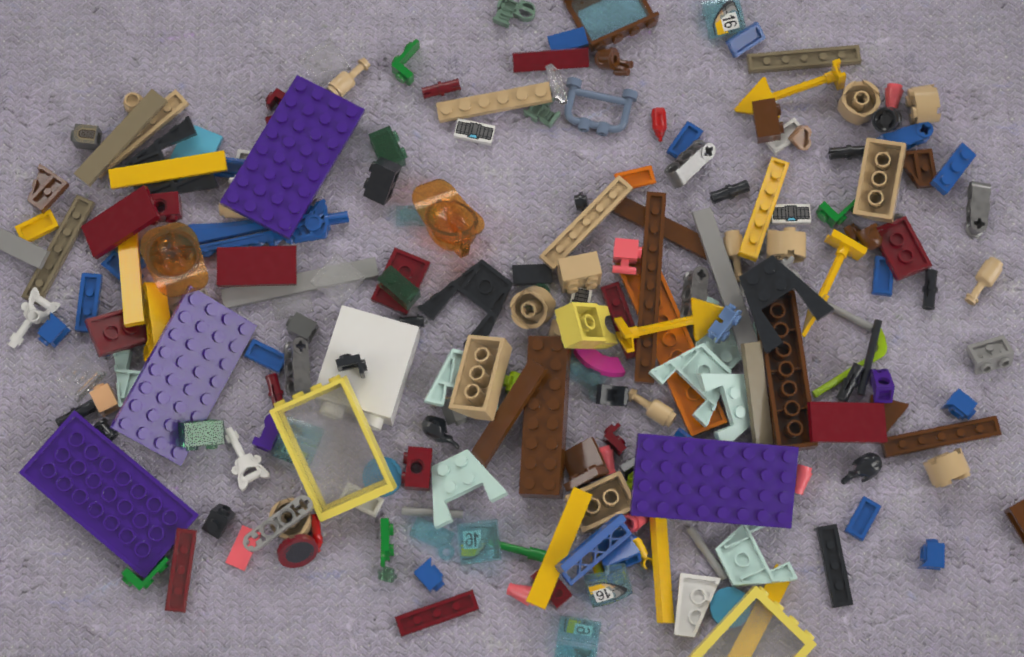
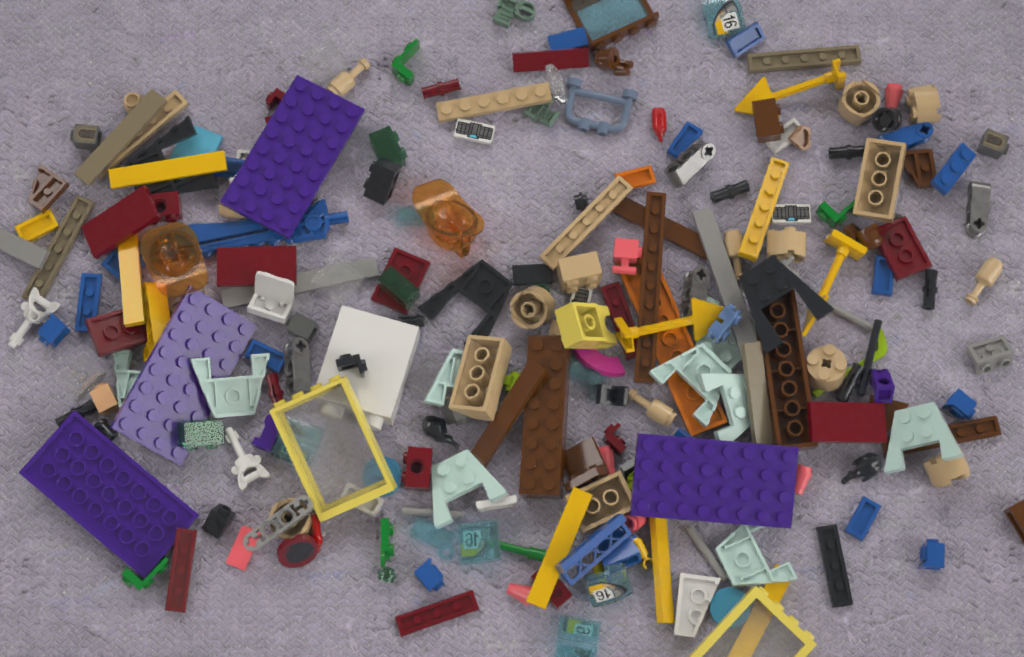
(231, 394): none -> light aqua wing
(272, 297): none -> white bracket
(505, 502): none -> white tile
(826, 367): none -> tan brick
(918, 428): none -> light aqua wing
(993, 144): none -> dark grey brick

